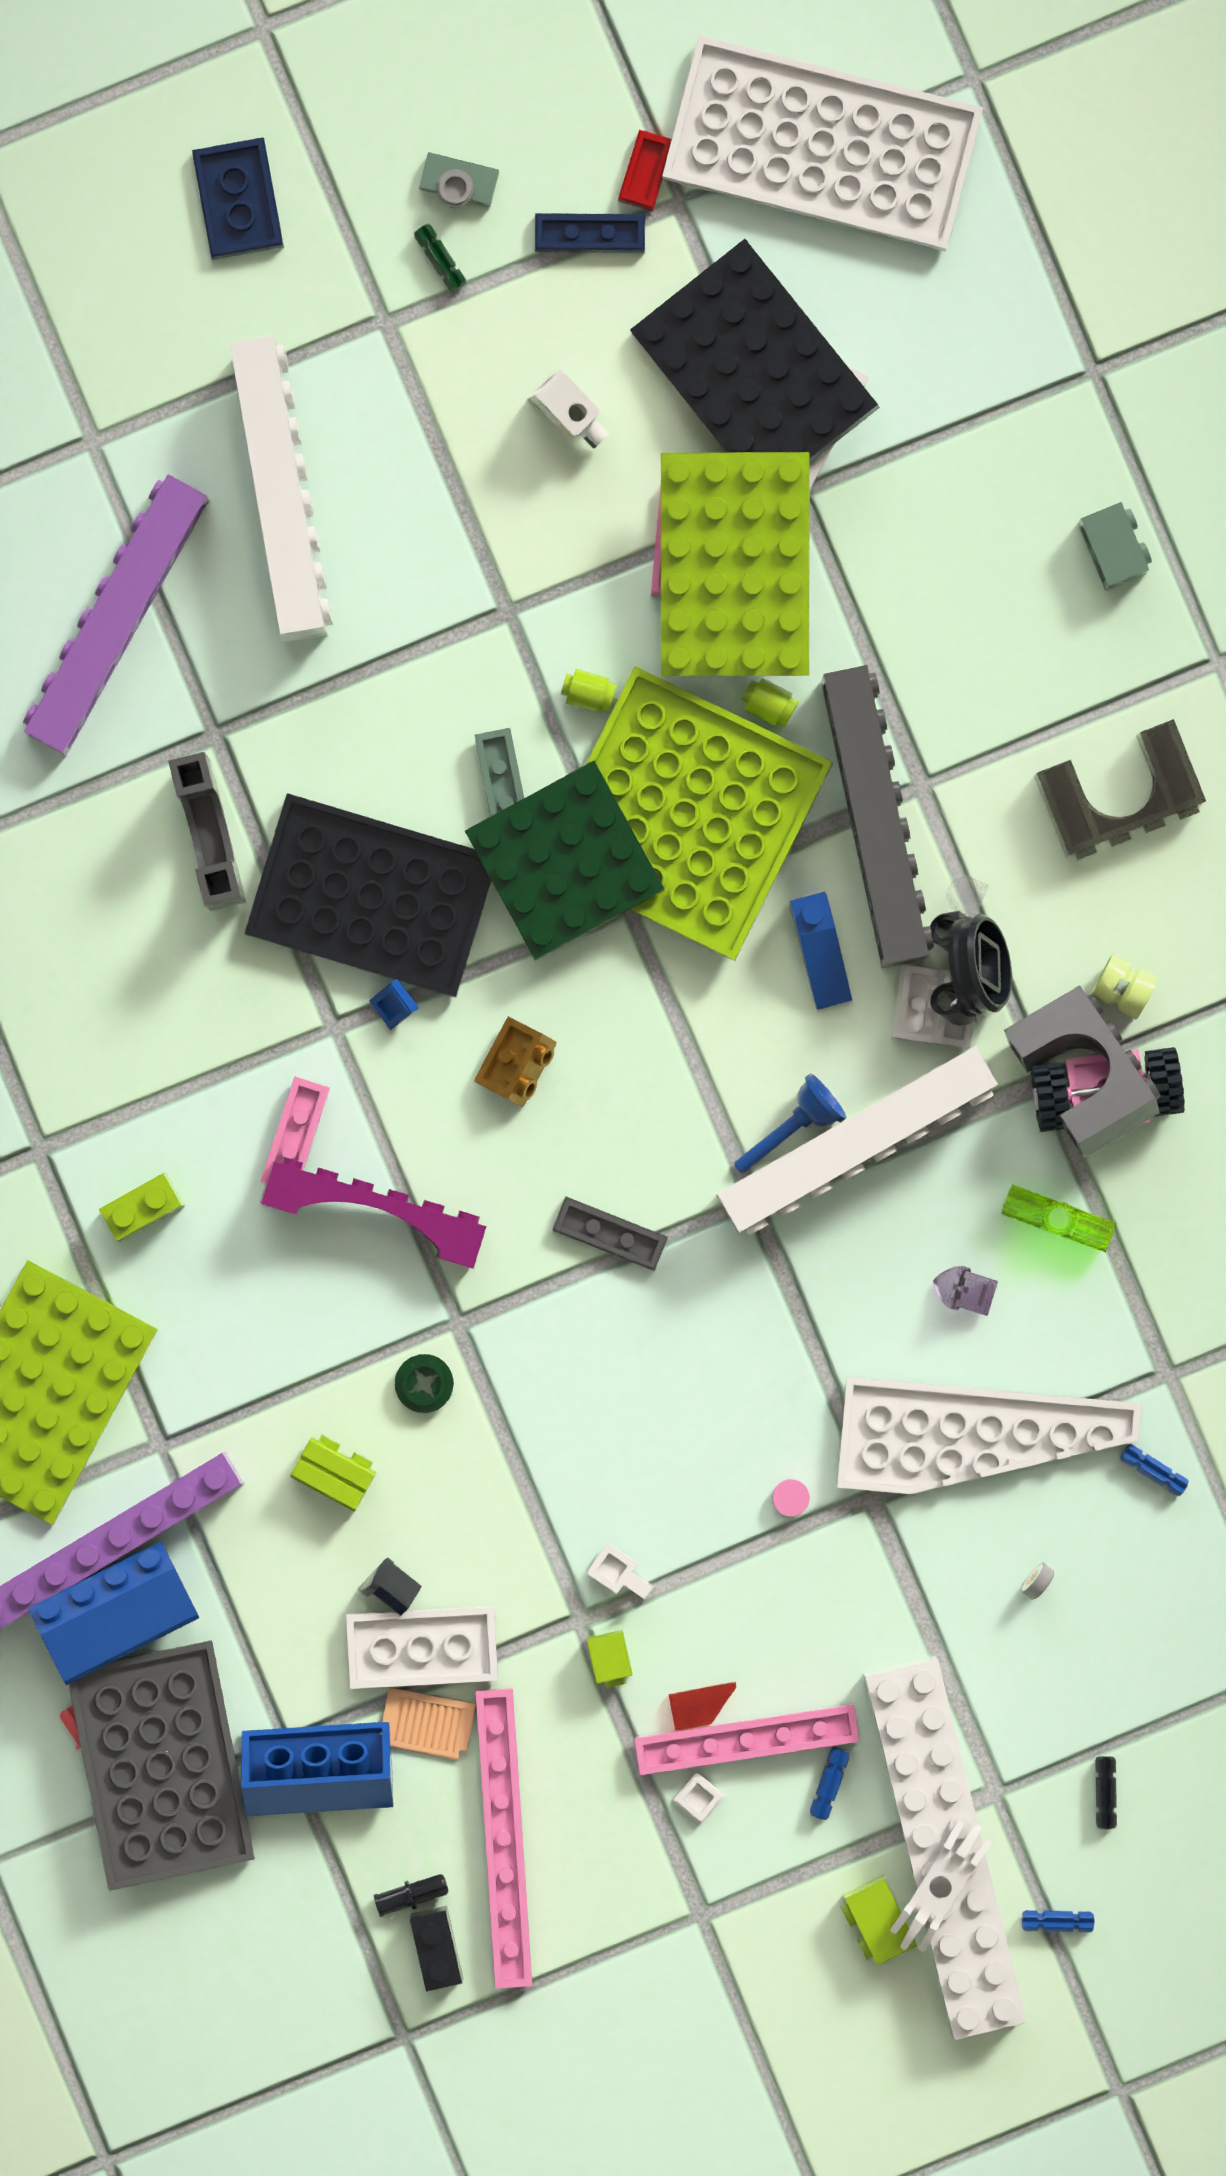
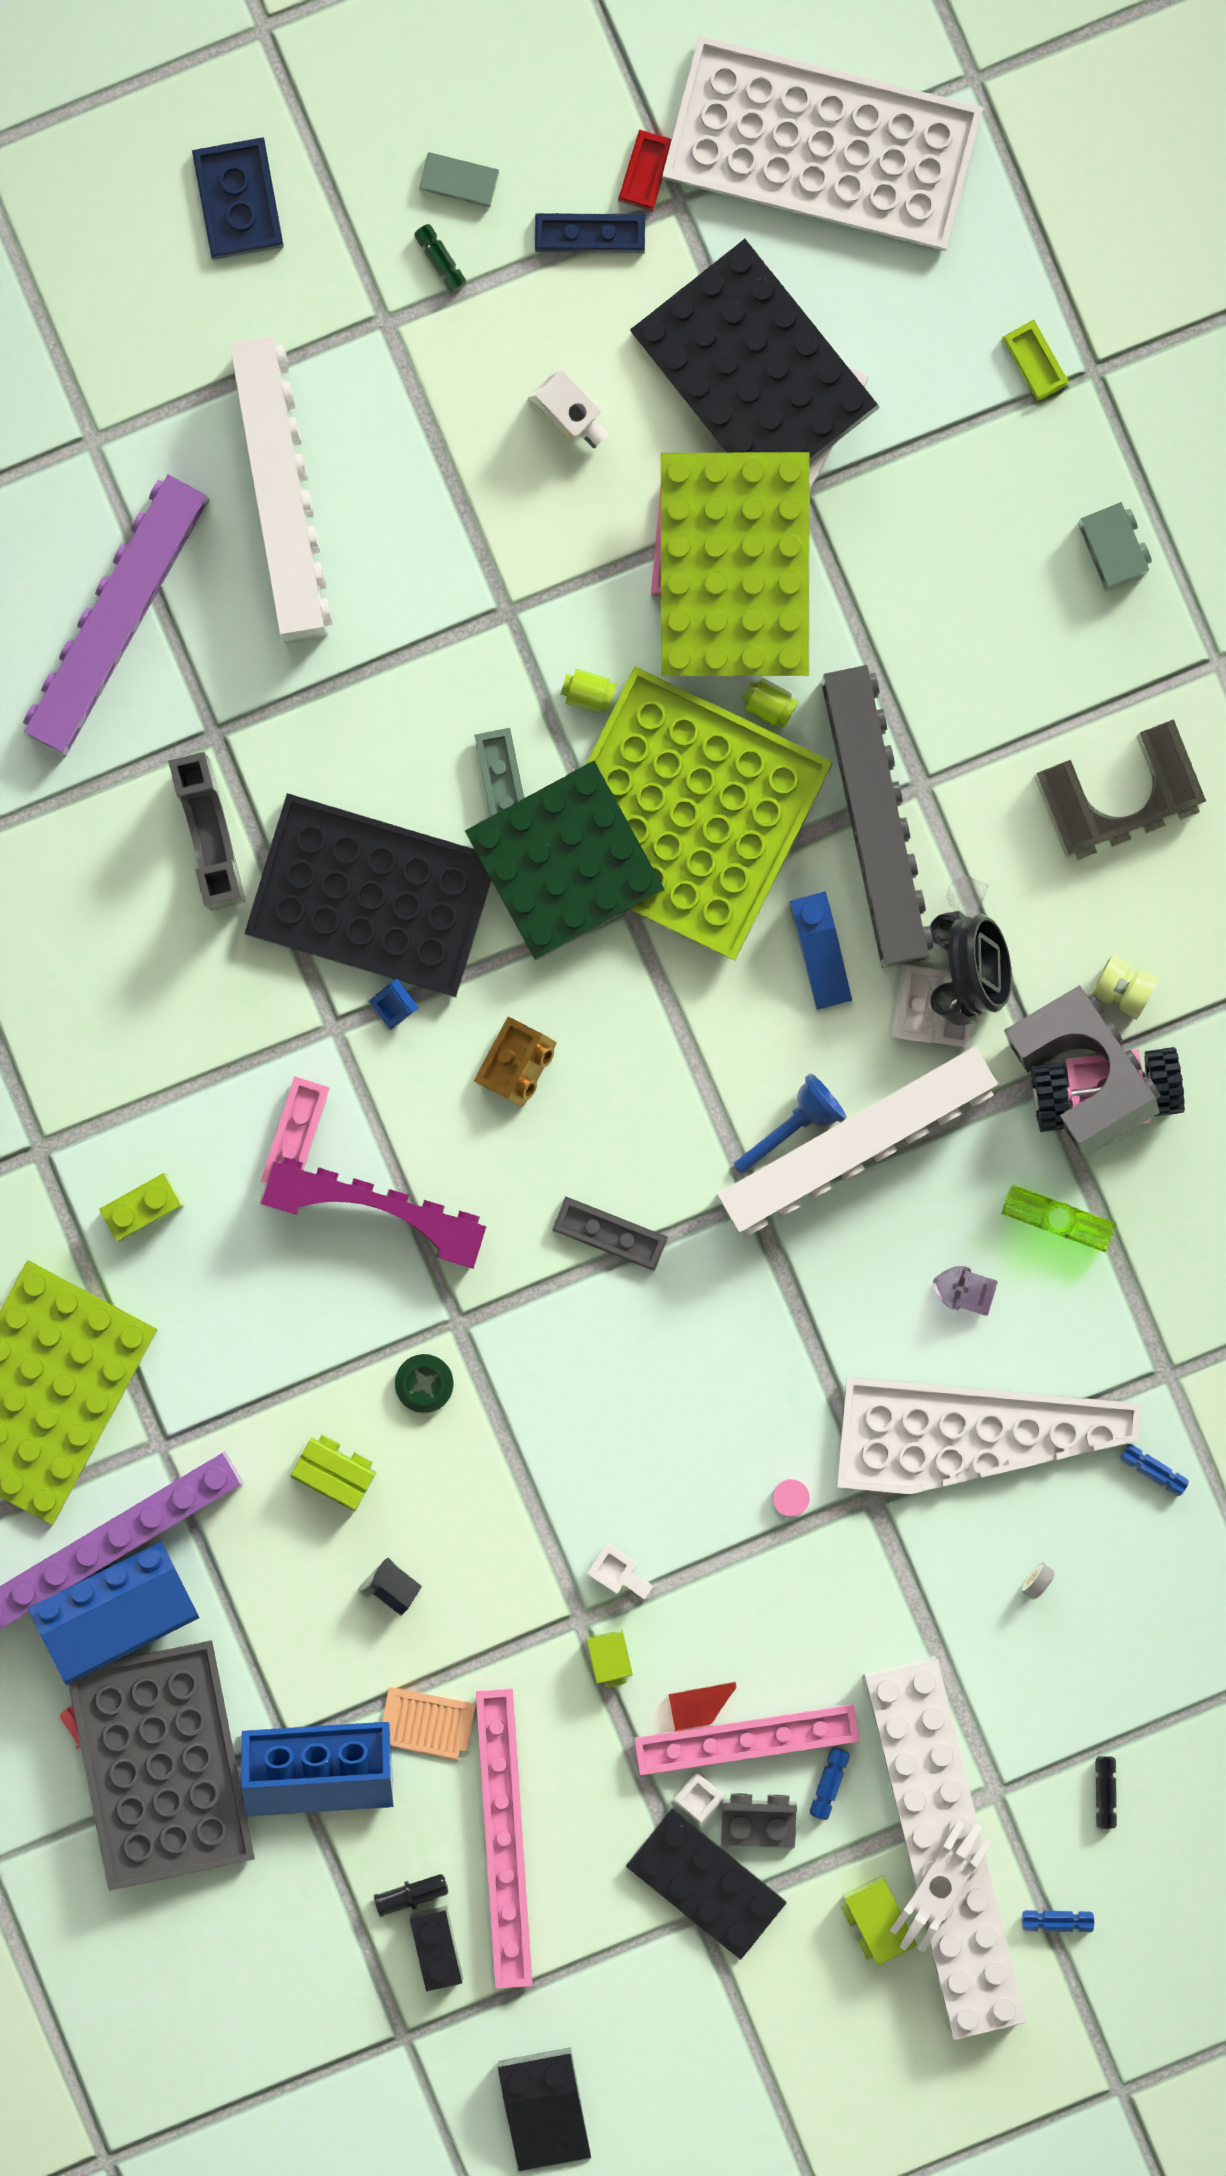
(422, 1647): white plate -> none
(455, 188): light grey tile -> none
(544, 2109): none -> black slope
(706, 1883): none -> black plate
(758, 1822): none -> dark grey bracket
(1035, 360): none -> lime tile

